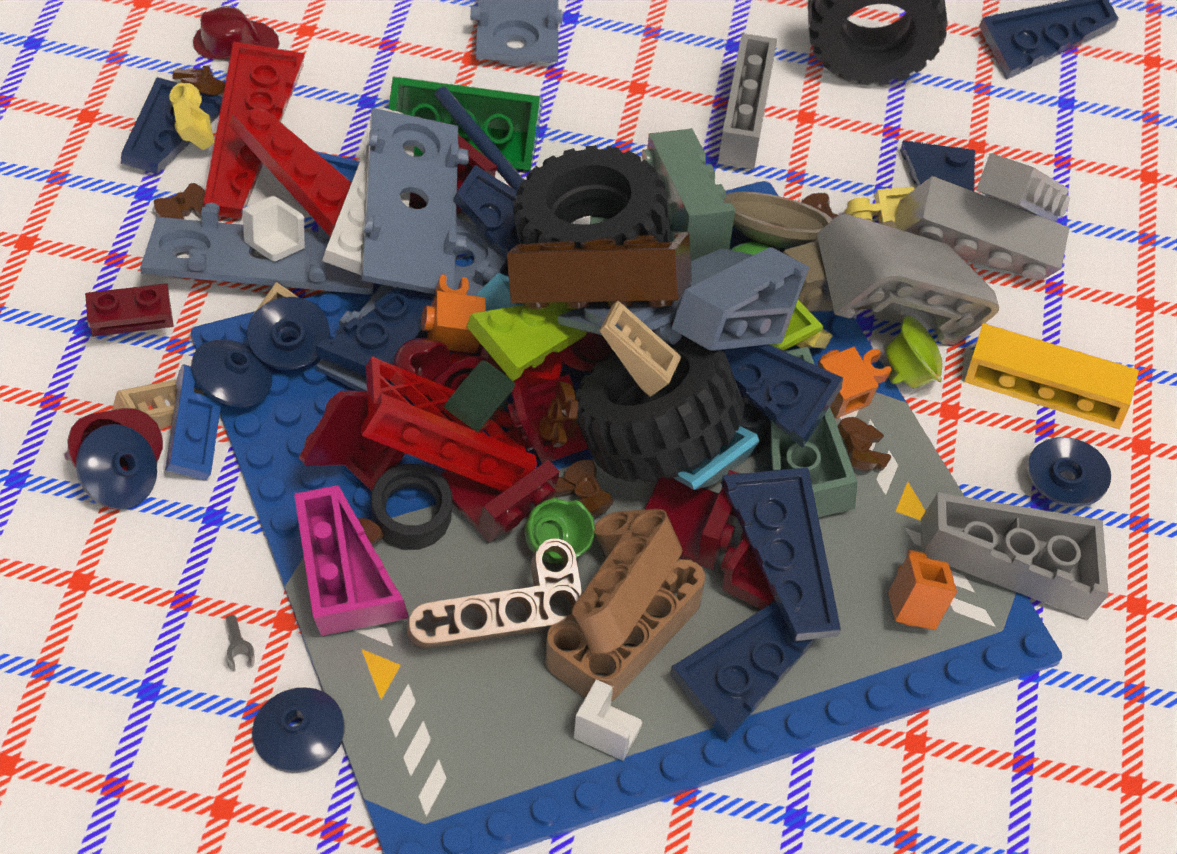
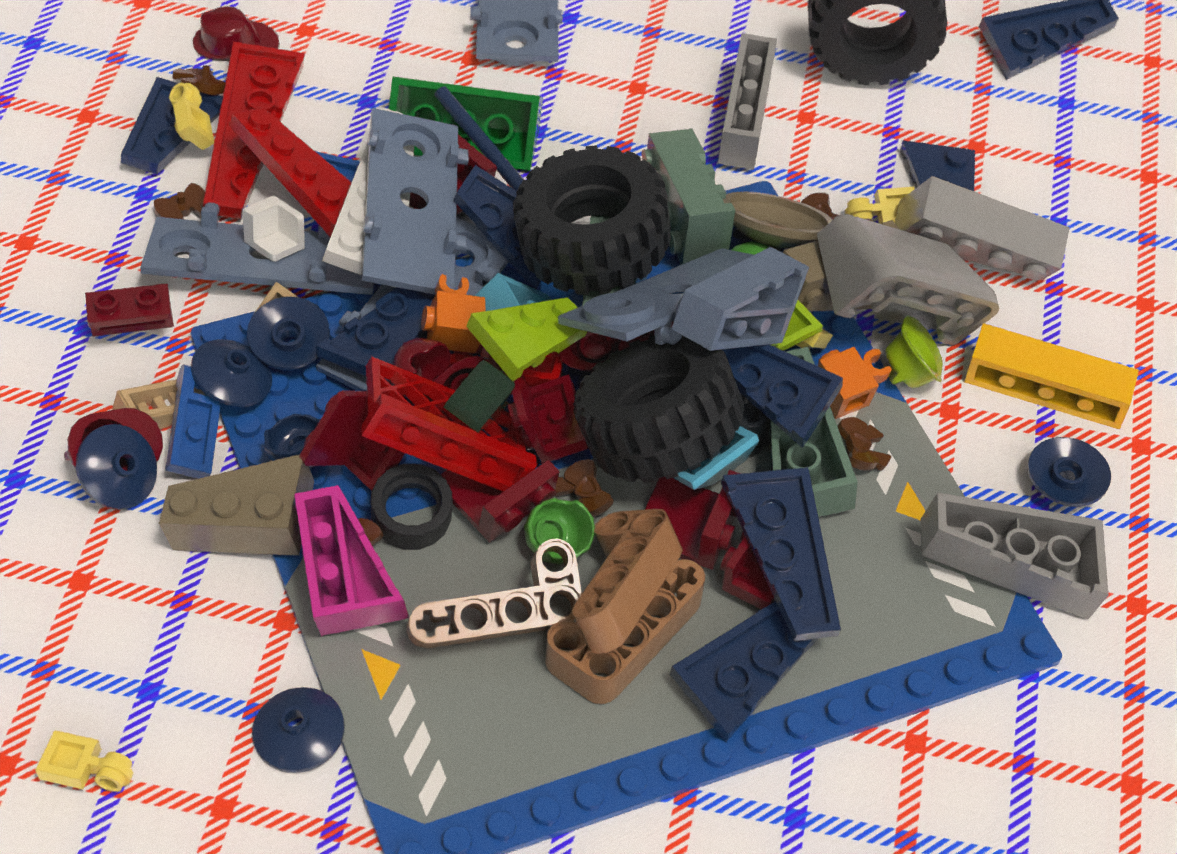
(72, 759): none -> light yellow plate
(237, 644): dark grey hand -> none
(238, 510): none -> dark tan wedge
(288, 436): none -> dark blue hair
(560, 408): reddish brown piece -> none
(600, 272): reddish brown wedge -> none
(603, 725): white panel -> none
(639, 349): tan slope -> none
(921, 591): orange brick -> none
(1023, 187): light grey brick -> none

